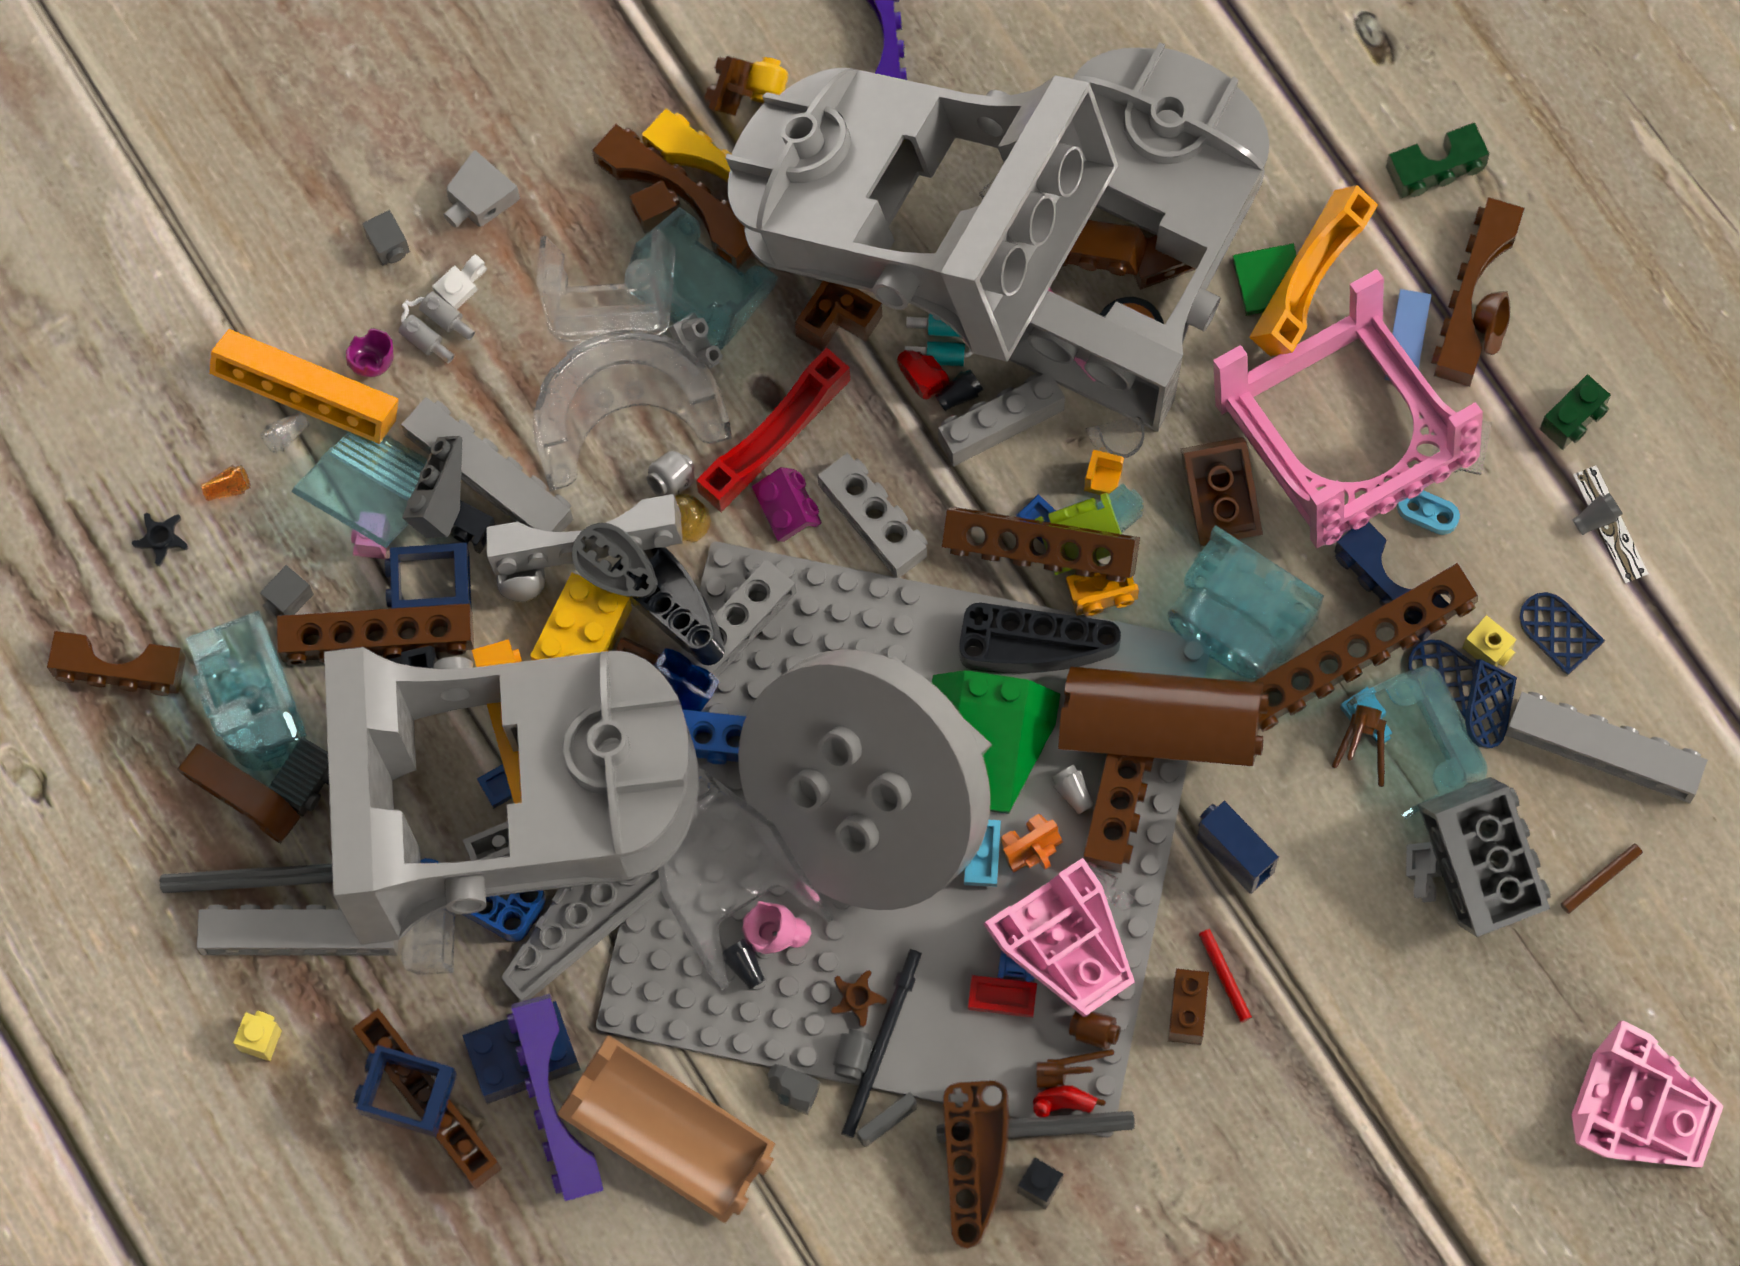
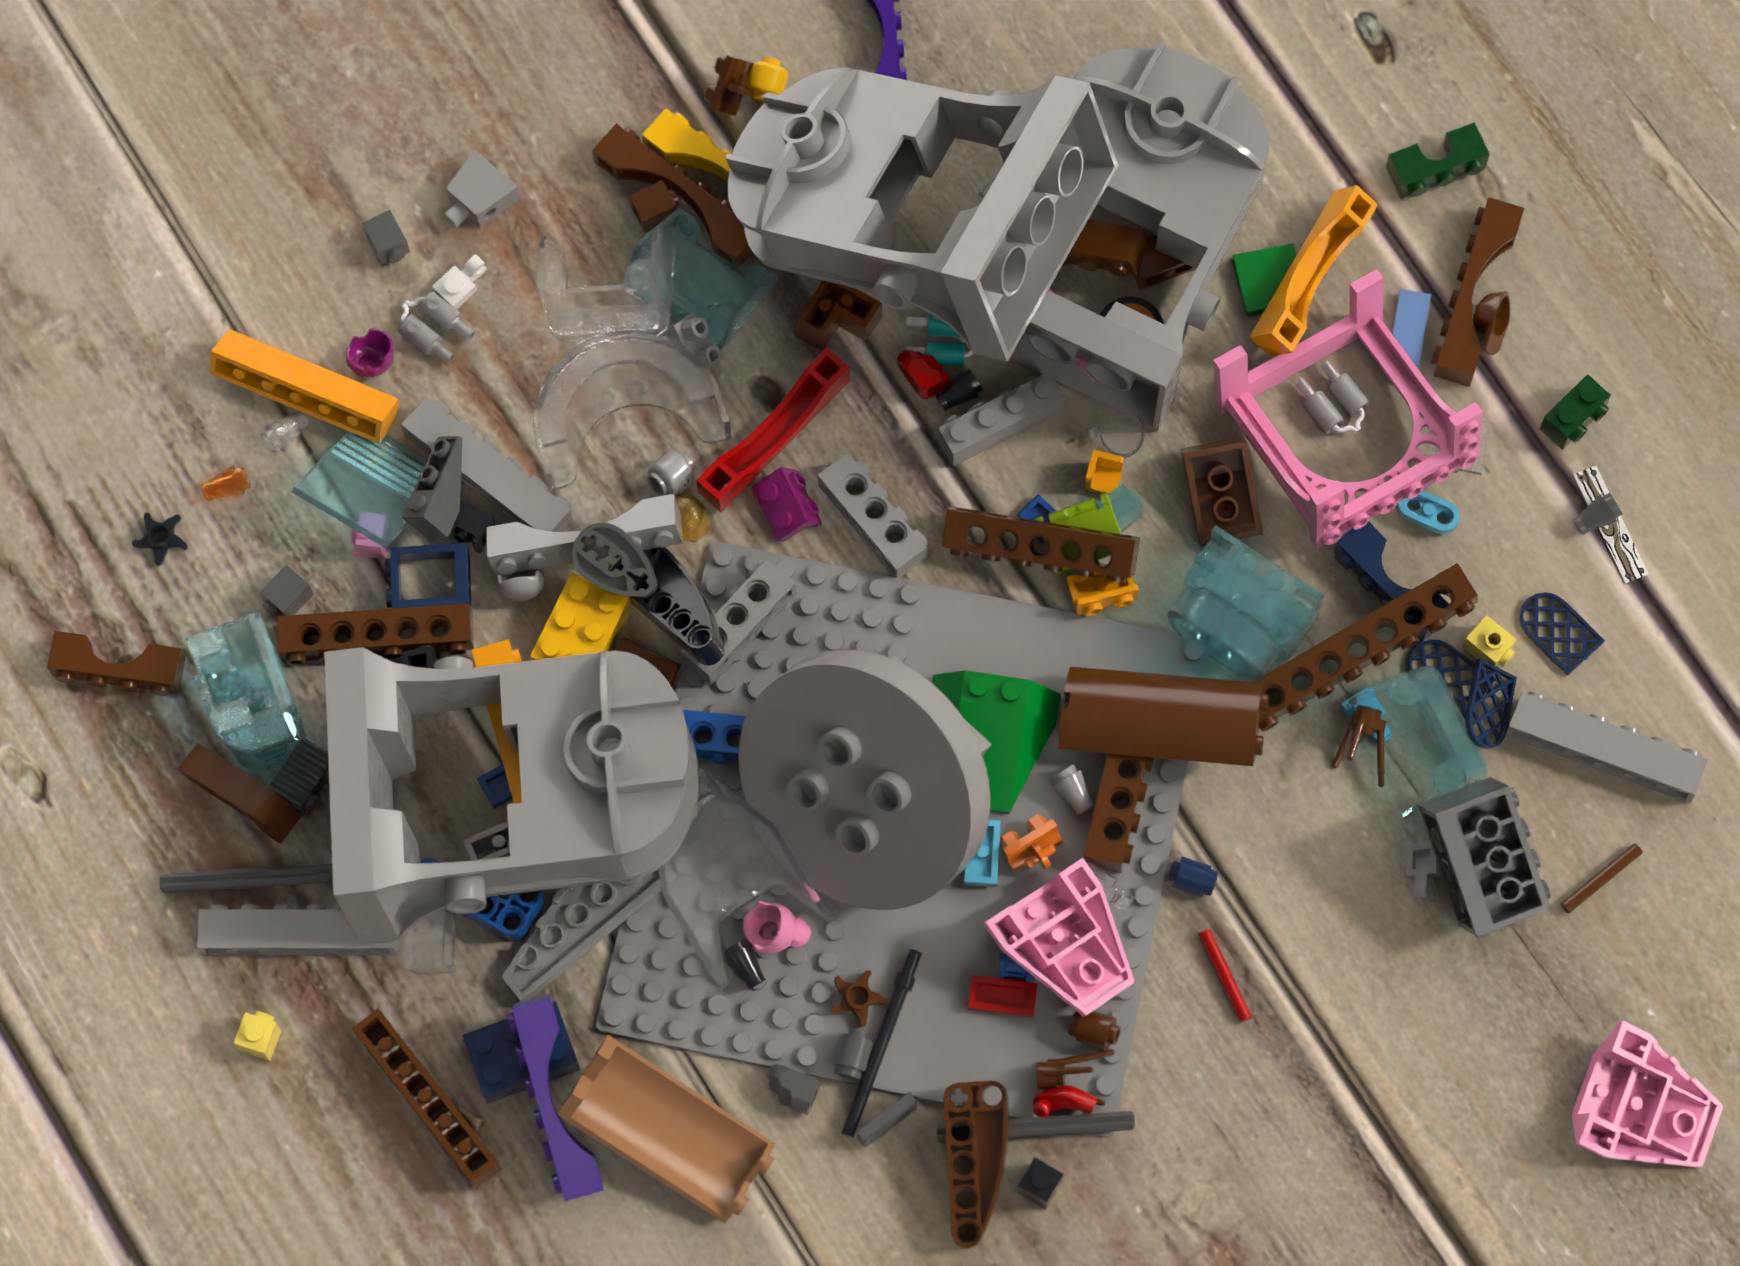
(438, 1099): dark blue window -> none
(690, 682): clear blue brick -> none
(1026, 650): black beam -> none
(1188, 1006): reddish brown brick -> none
(1193, 877): none -> dark blue brick
(1236, 846): dark blue brick -> none
(1346, 393): none -> light grey piece

